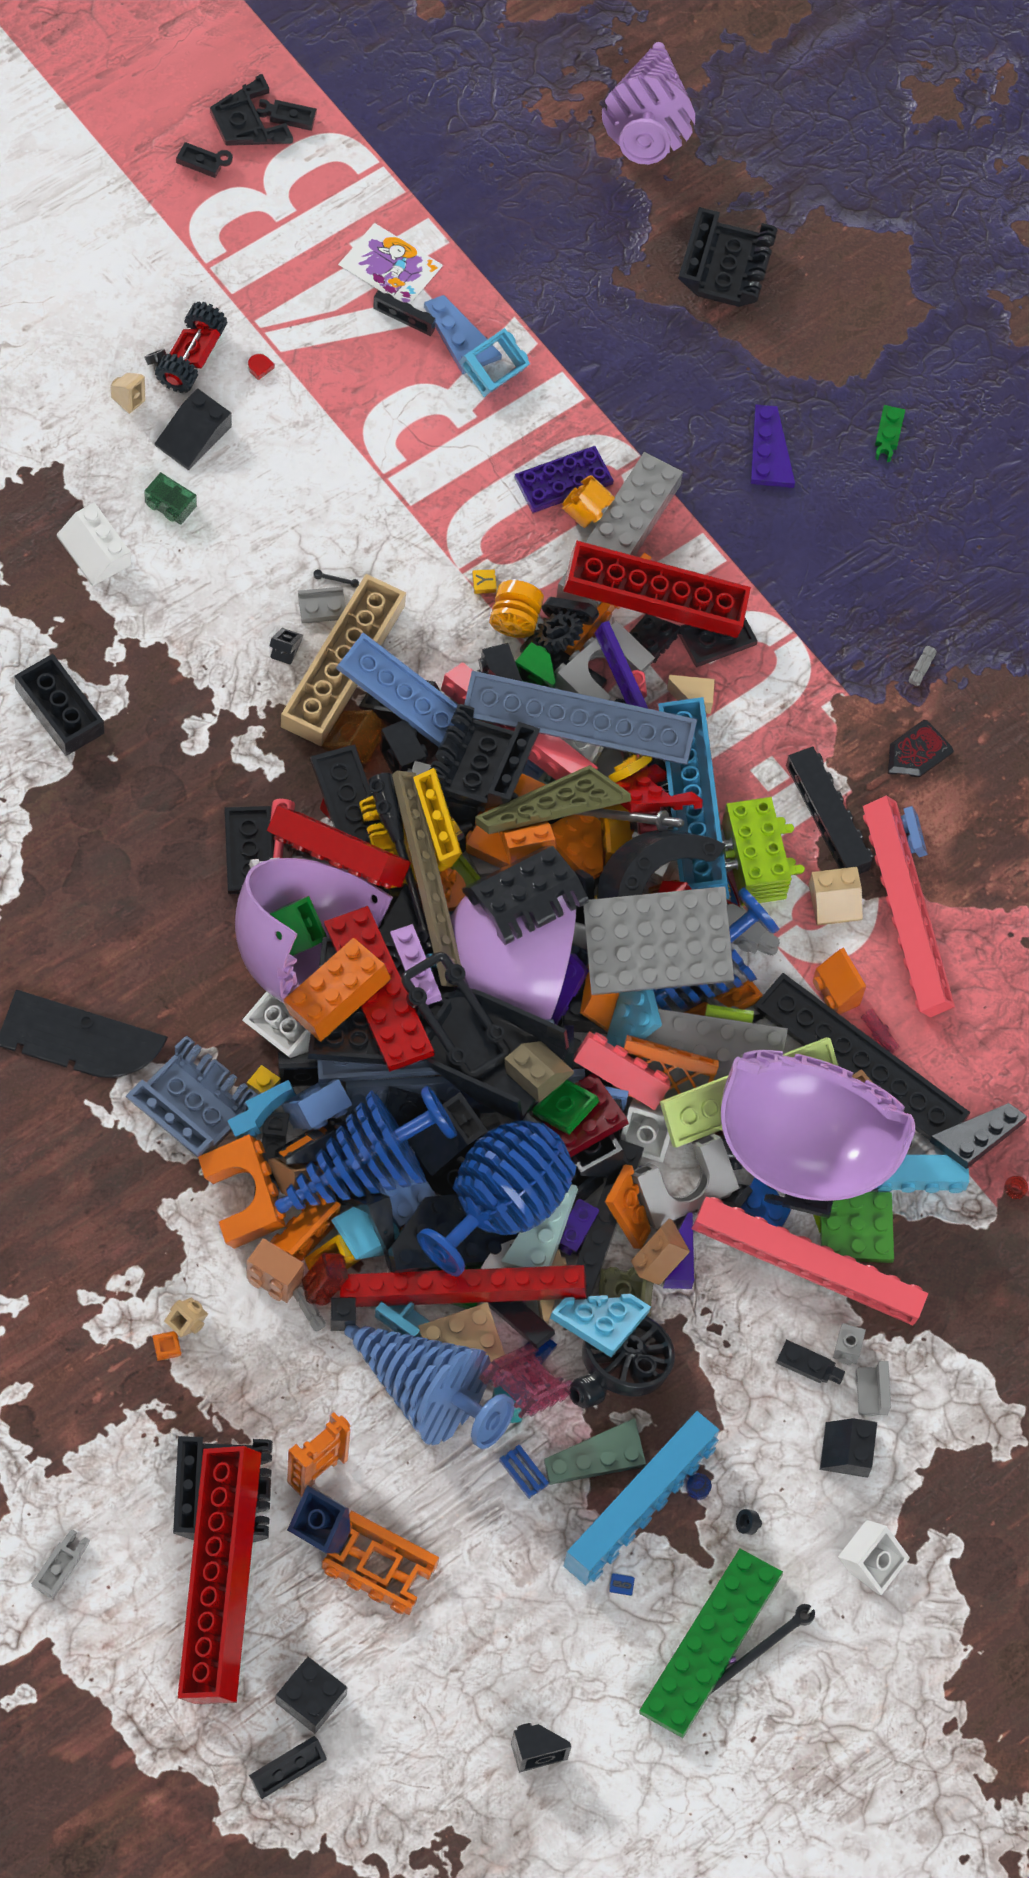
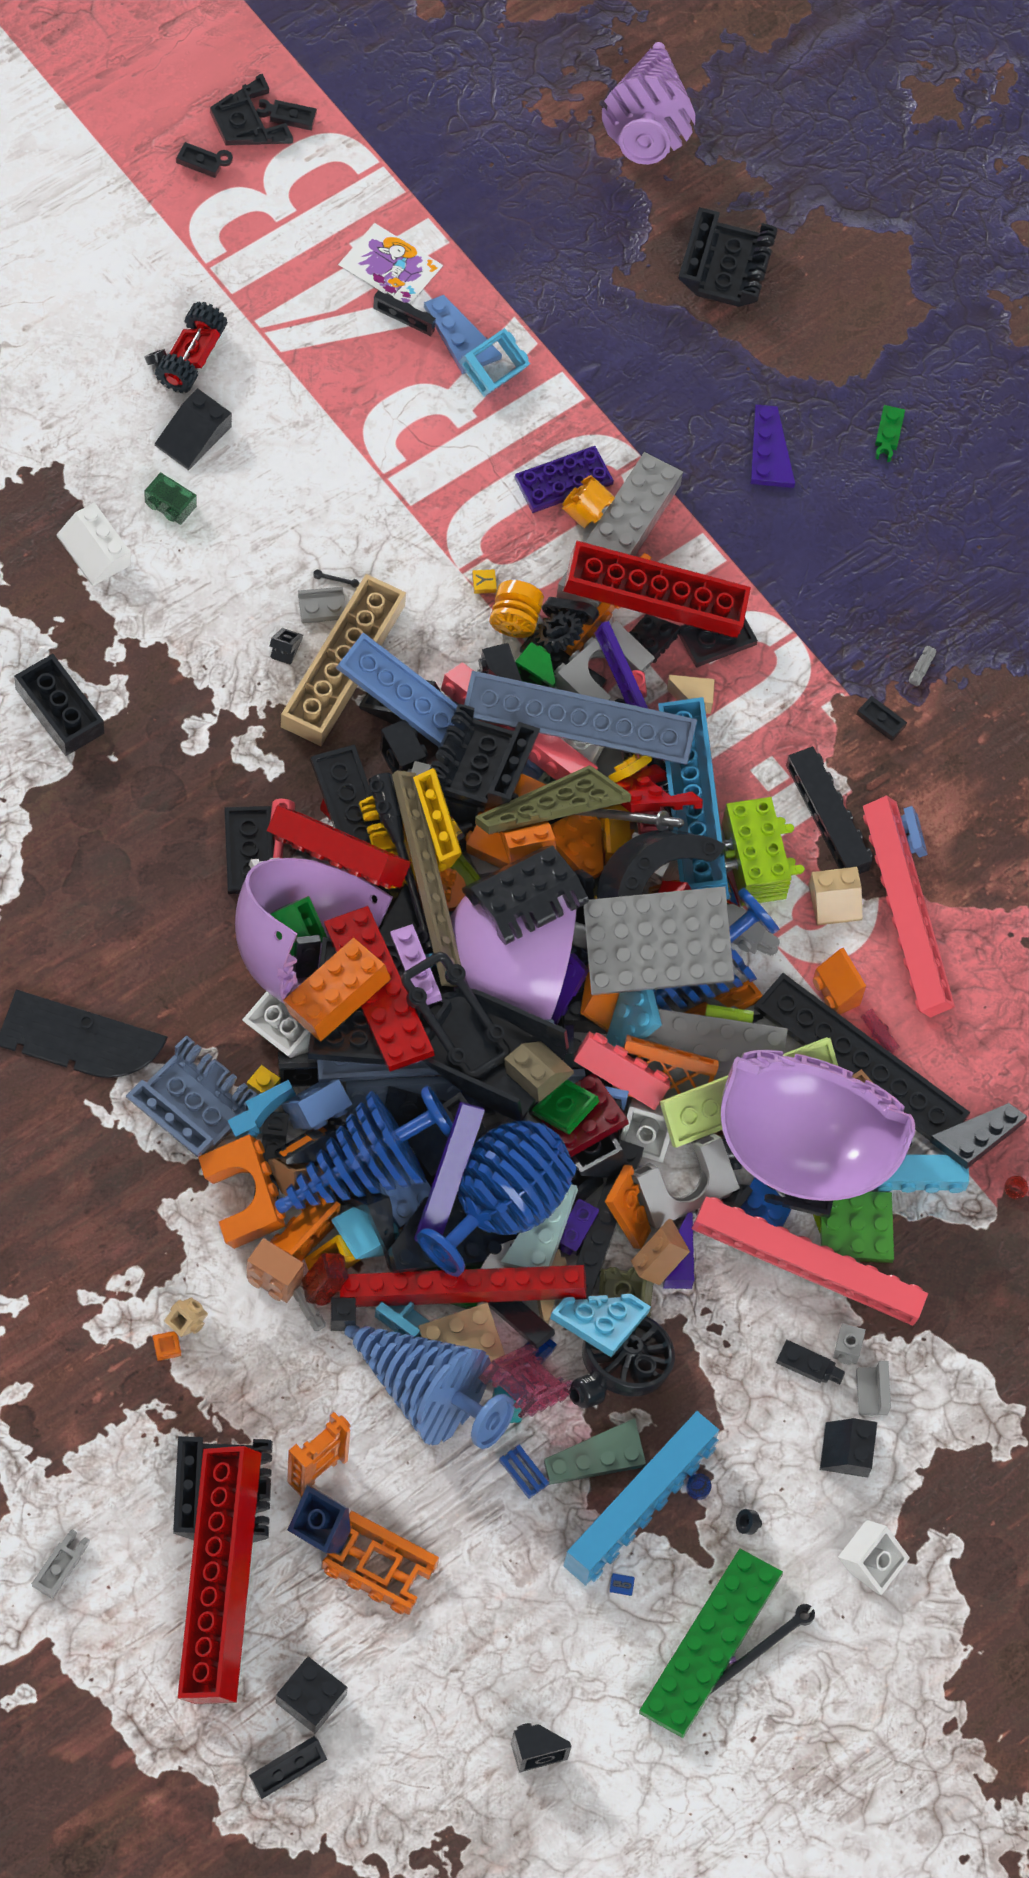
(129, 391): tan slope -> none
(260, 365): red tile -> none
(307, 955): none -> black plate
(356, 728): clear orange slope -> none
(451, 1168): none -> tile
(881, 718): none -> black plate
(918, 750): black tile -> none

